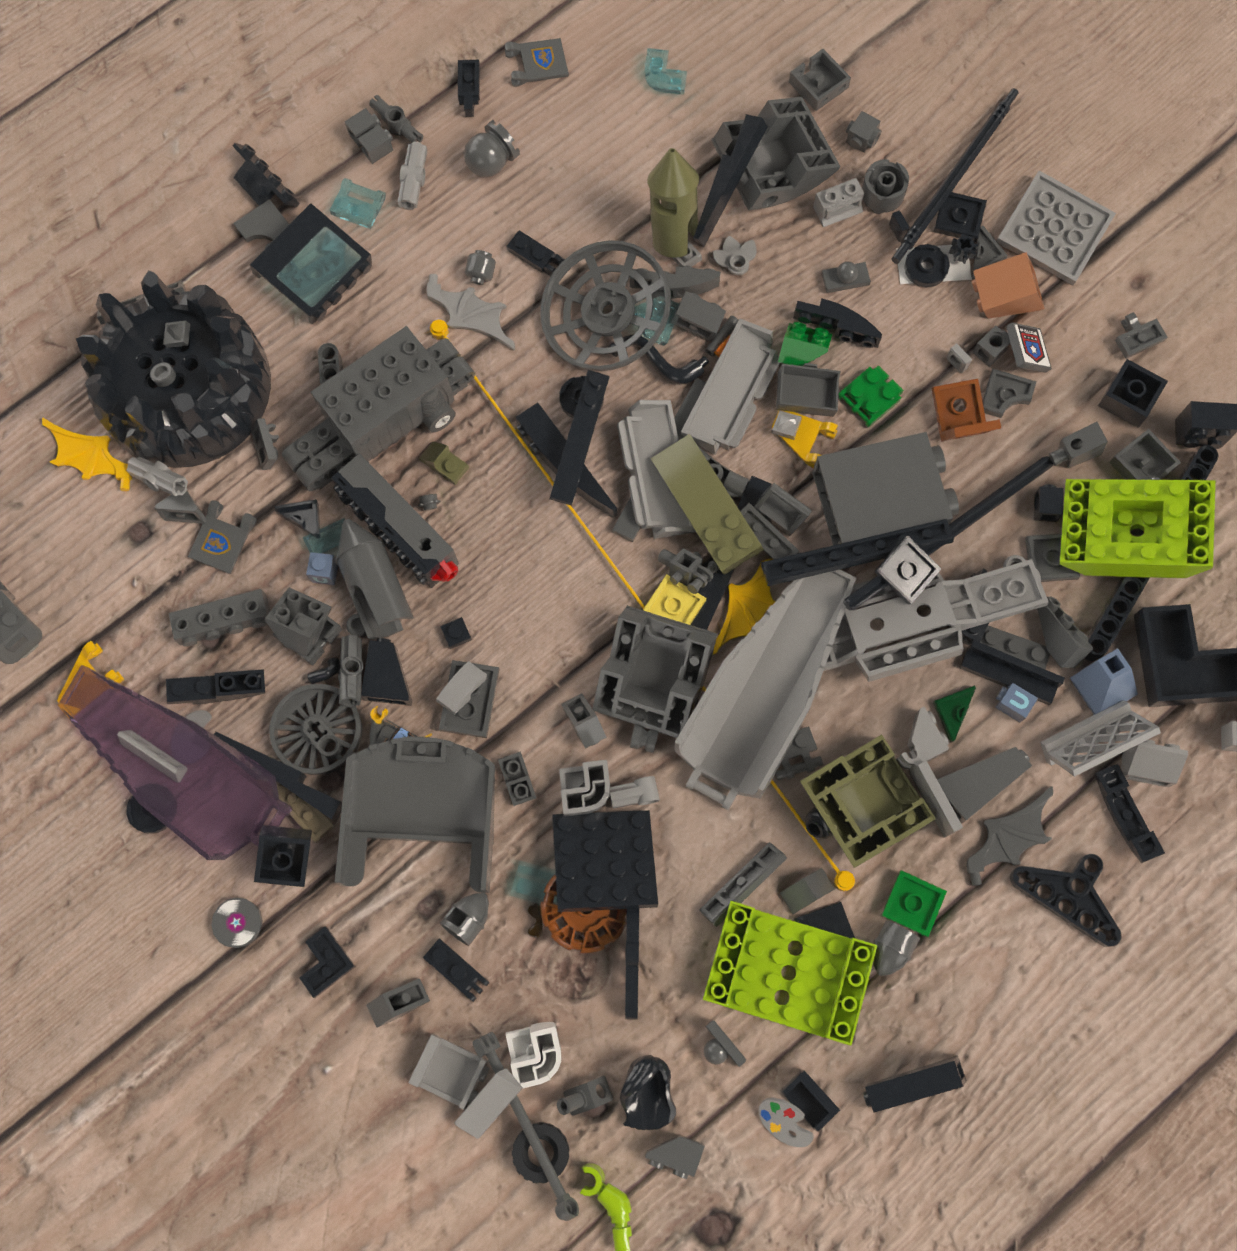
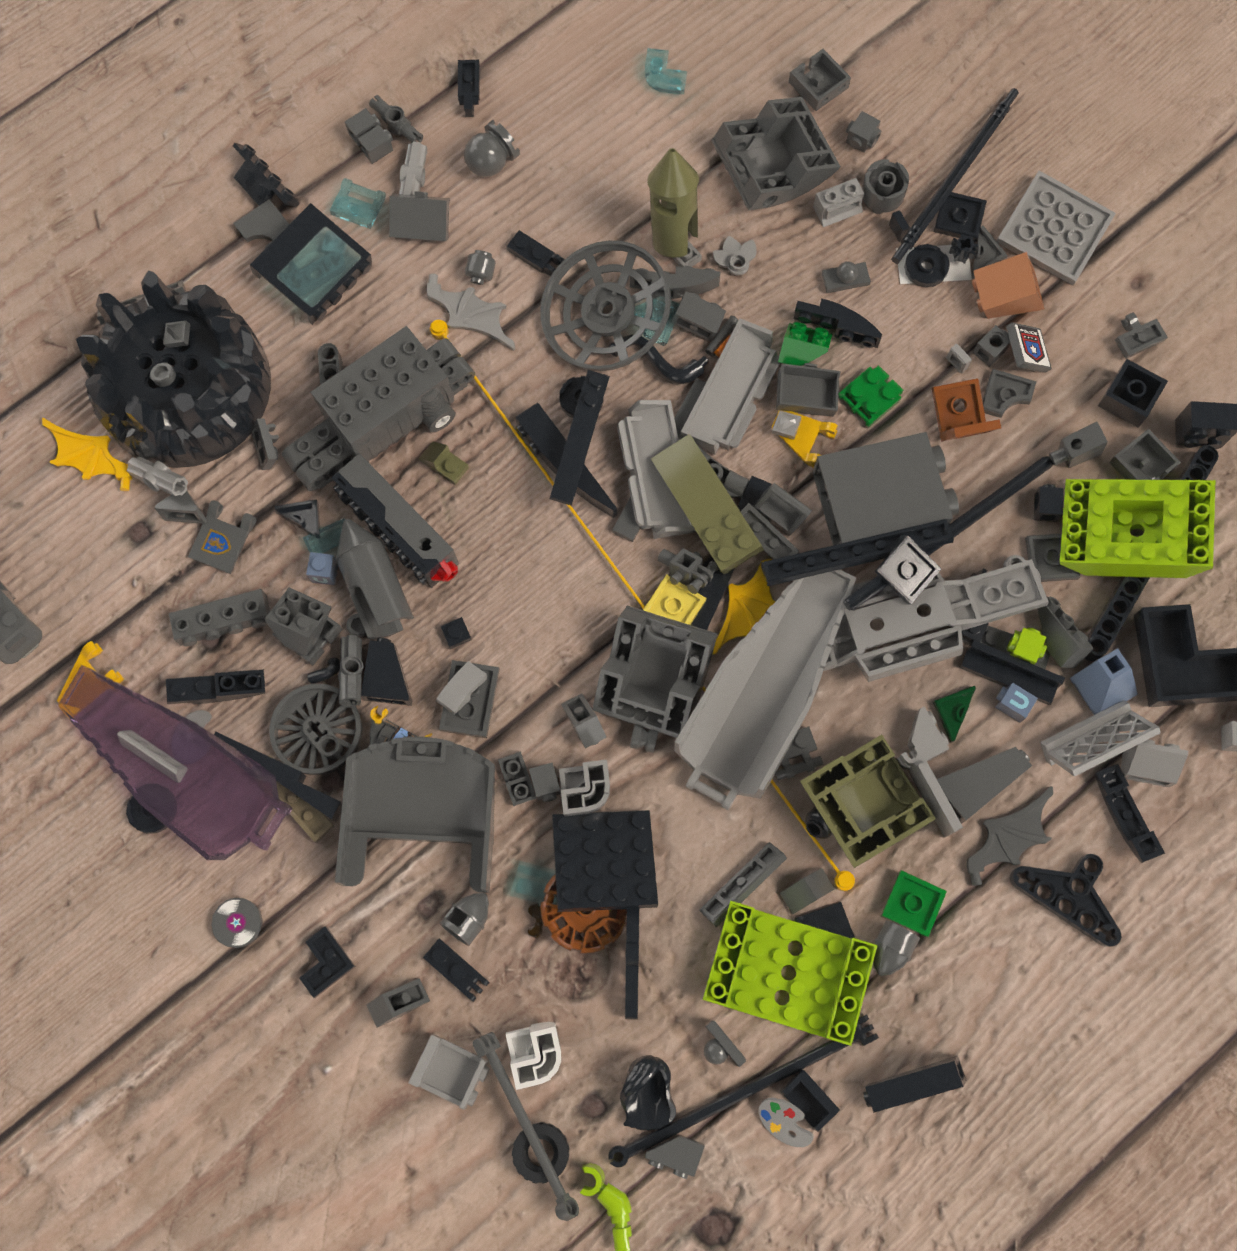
(282, 856): black brick -> none
(419, 217): none -> dark grey container
(429, 502): dark grey plate -> none
(489, 1103): light grey slope -> none
(540, 60): dark grey flag -> none
(545, 782): none -> dark grey brick
(584, 1097): dark grey bracket -> none
(640, 792): light grey piece -> none
(729, 175): black slope -> none
(739, 1094): none -> black hinge
(1027, 645): none -> lime brick

